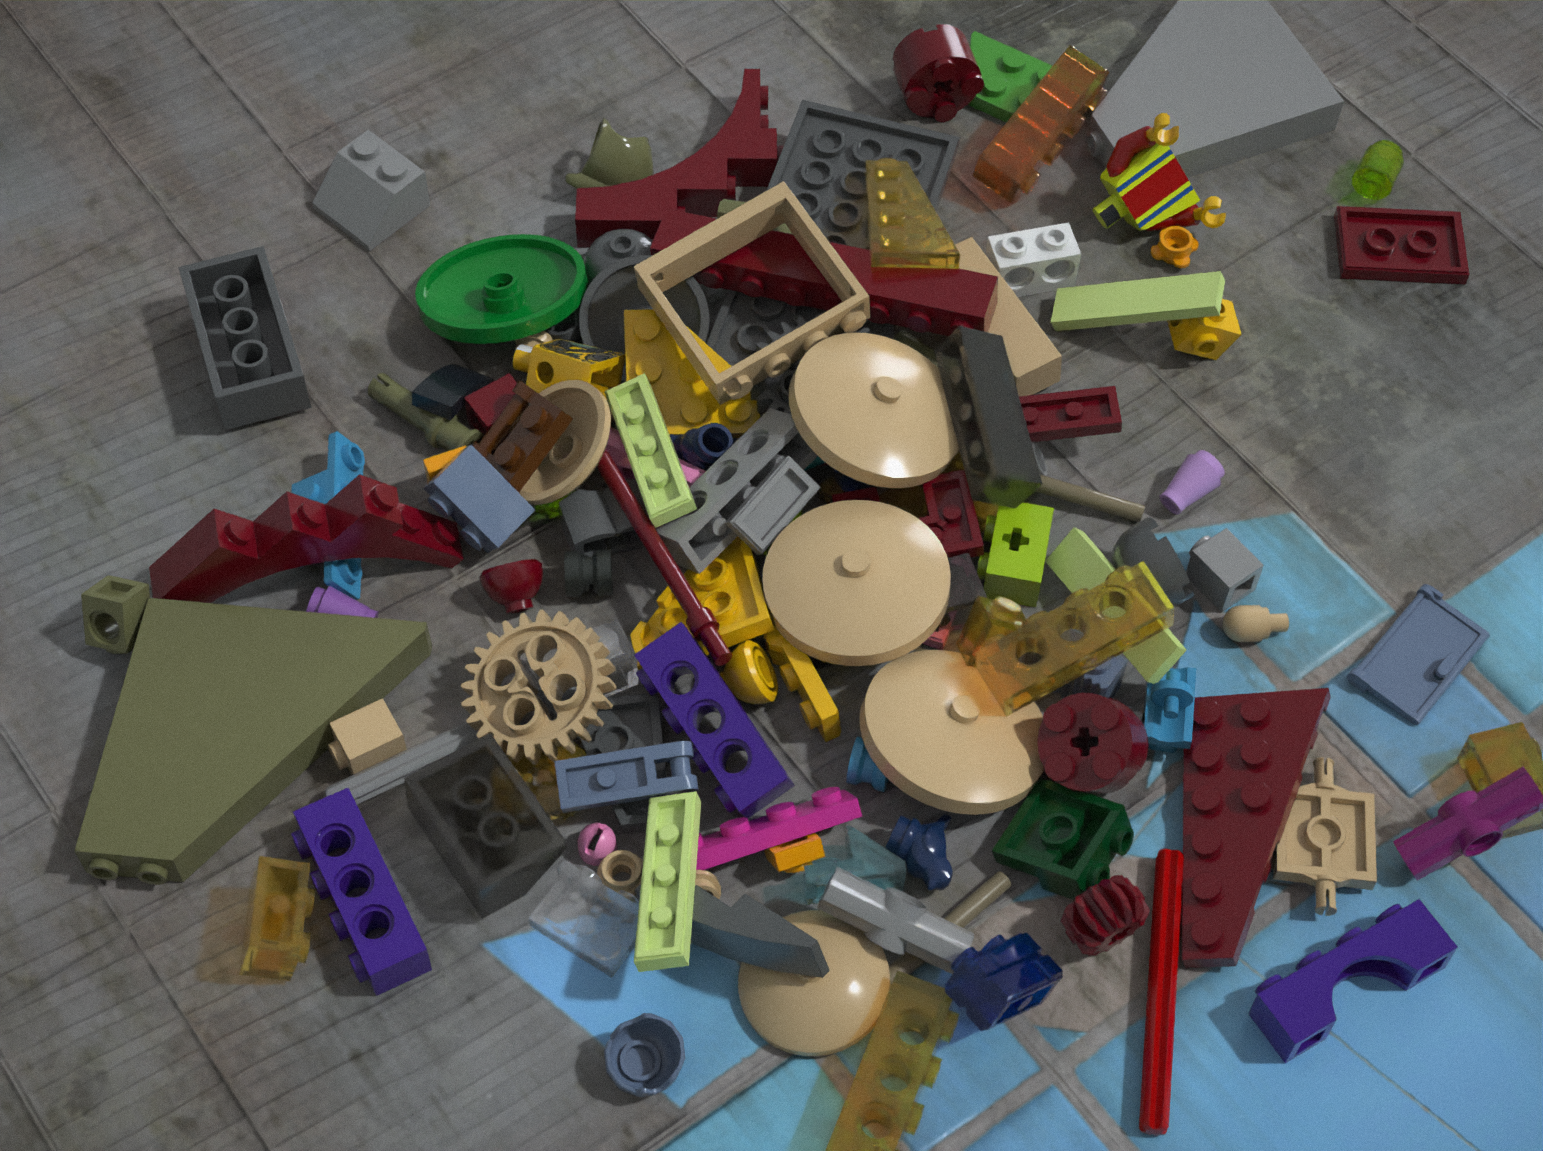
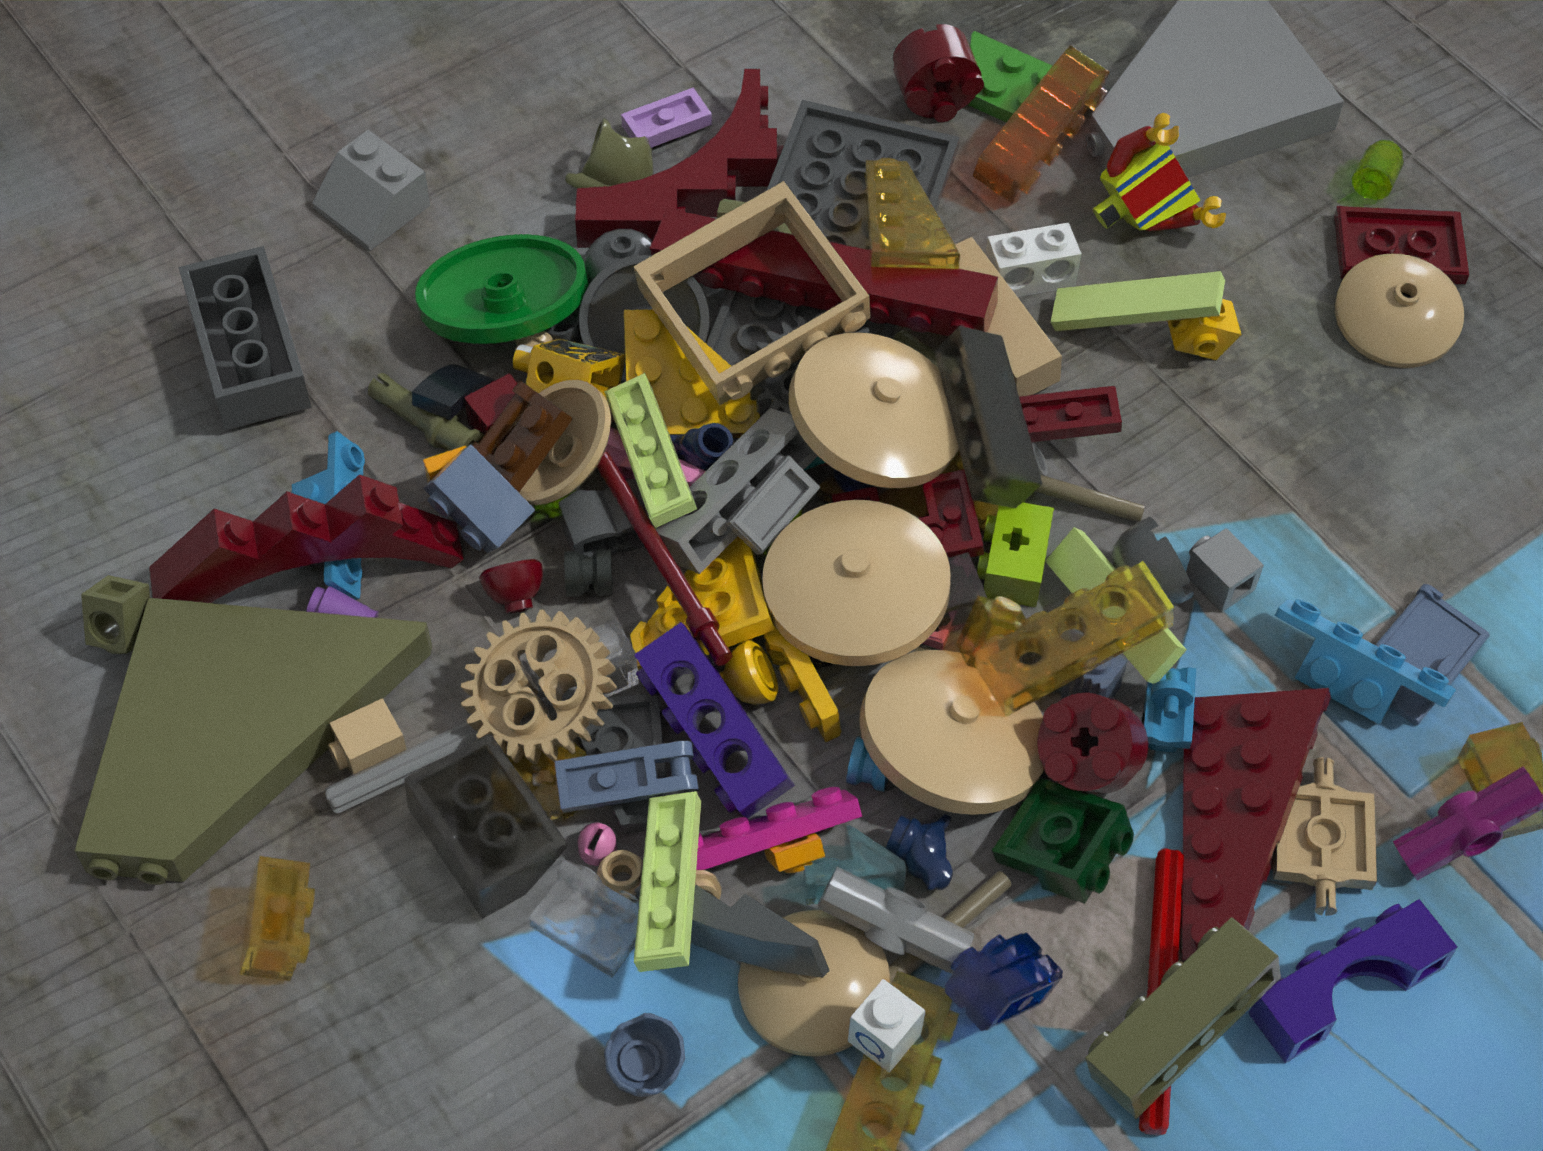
(339, 824): dark purple brick -> none
(668, 118): none -> lavender plate
(886, 1025): none -> white brick
(1105, 915): dark red gear -> none
(1175, 246): light orange plate -> none
(1182, 1016): none -> olive brick
(1194, 479): lavender cone -> none
(1253, 623): tan cylinder -> none
(1355, 669): none -> dark azure bracket
(1394, 327): none -> tan dish

